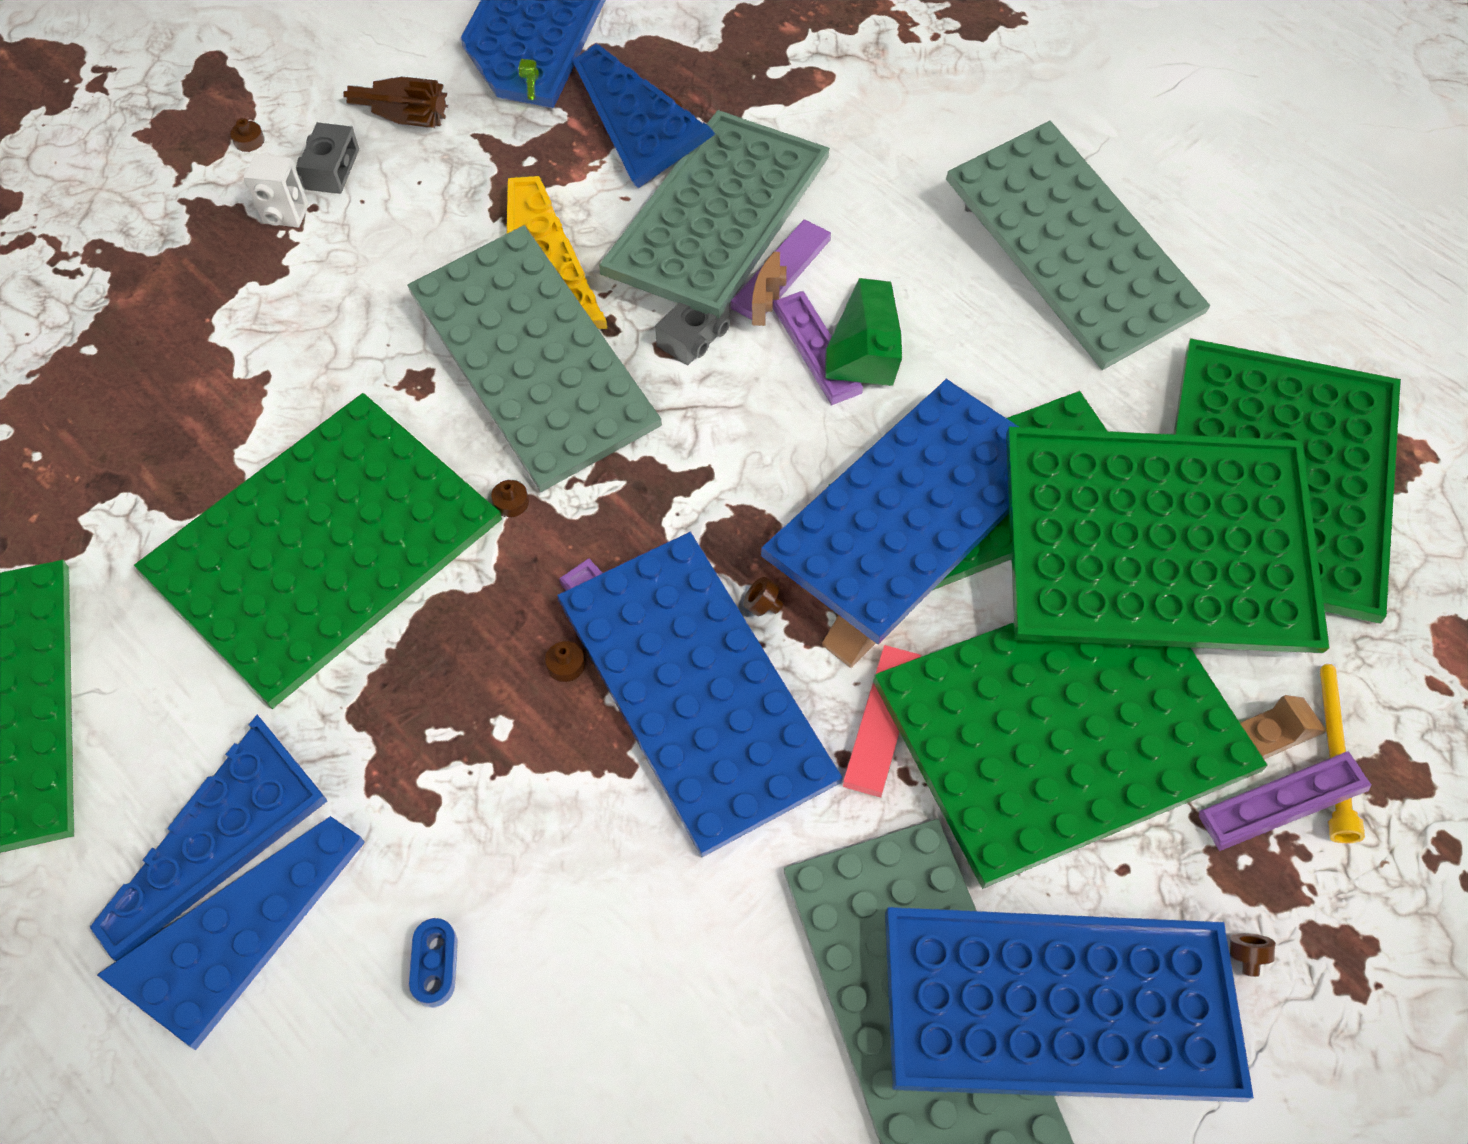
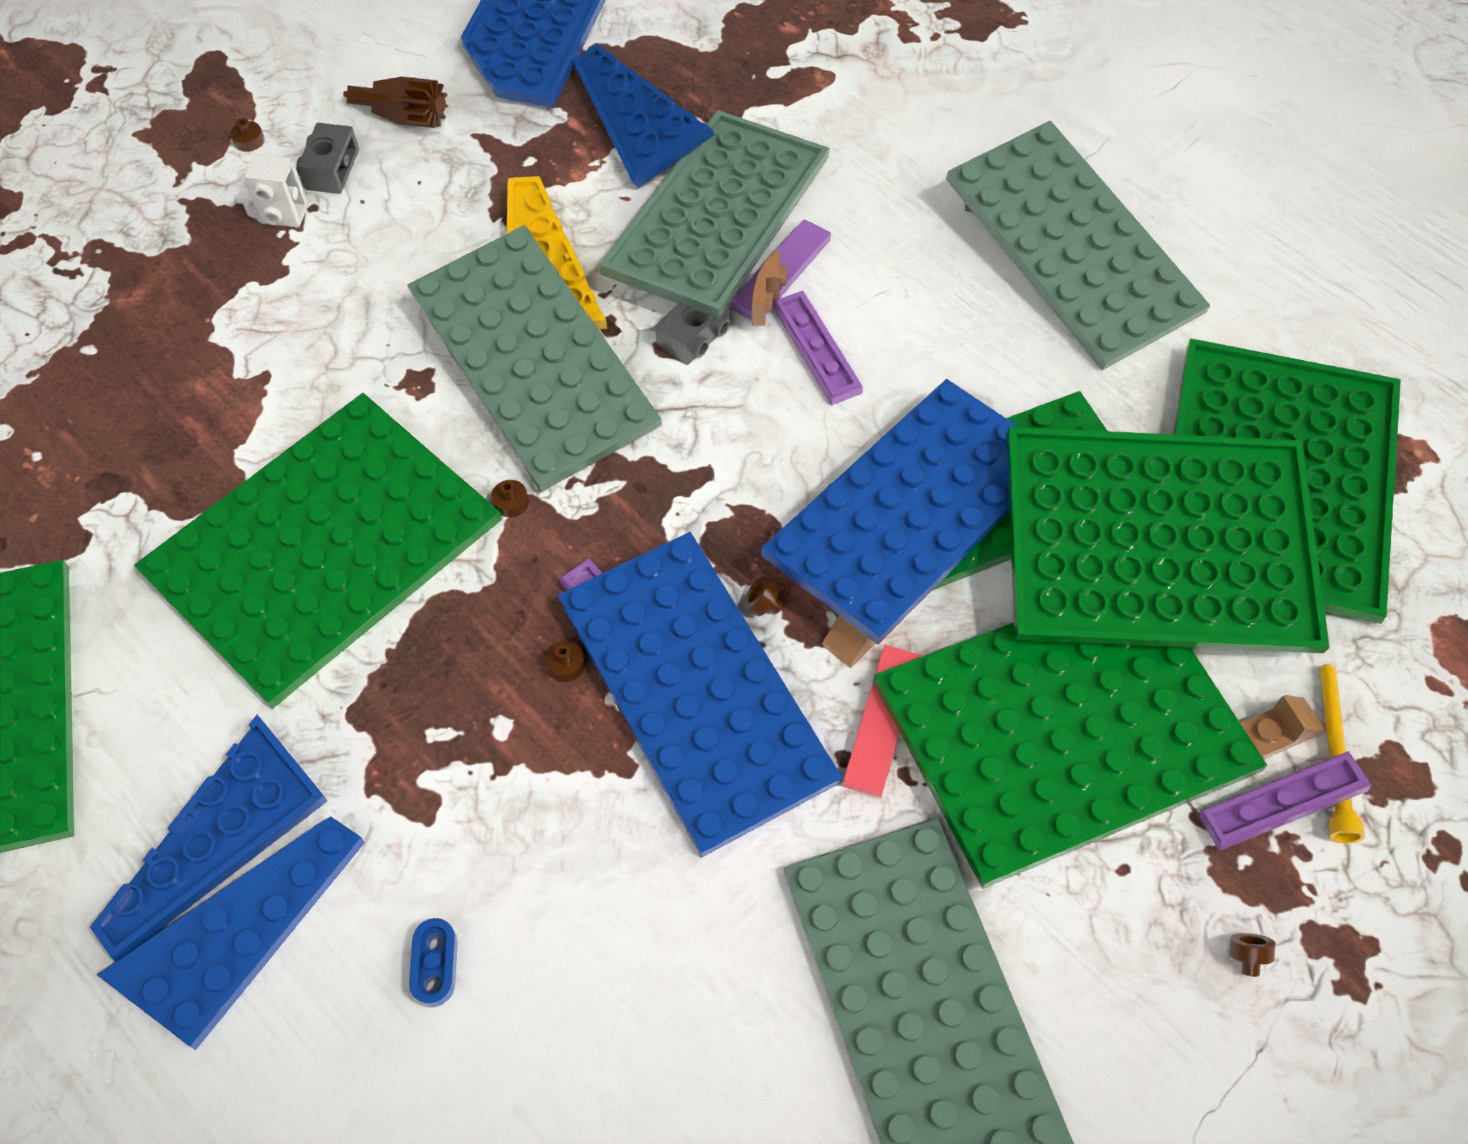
(528, 70): clear neon green hand -> none
(867, 337): green wedge -> none
(1063, 1006): blue plate -> none

